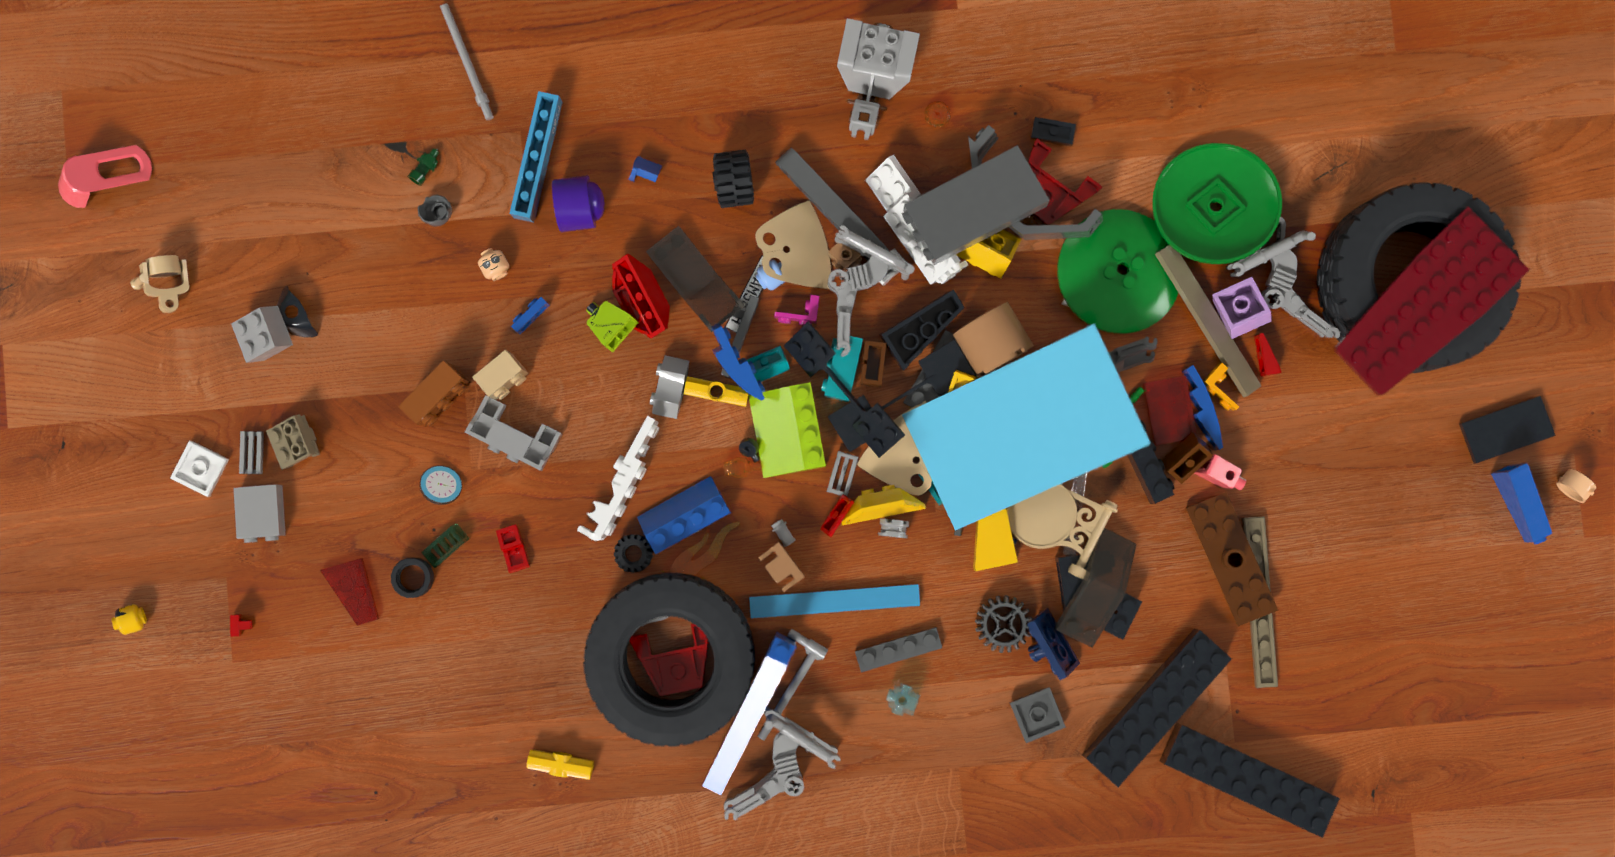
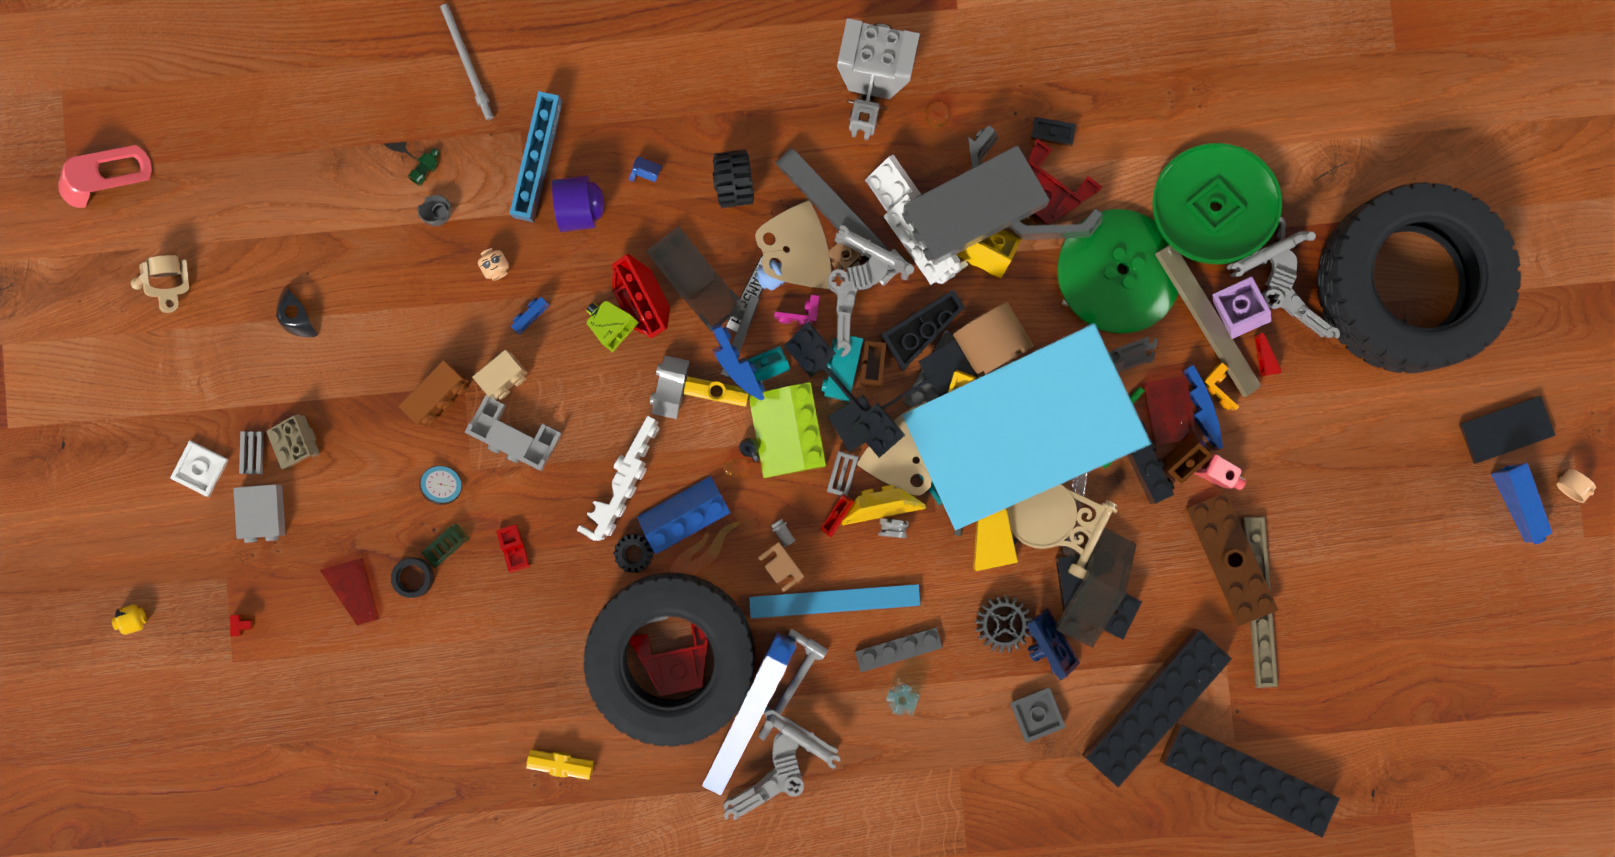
(262, 334): light grey brick -> none
(1431, 302): dark red wing -> none

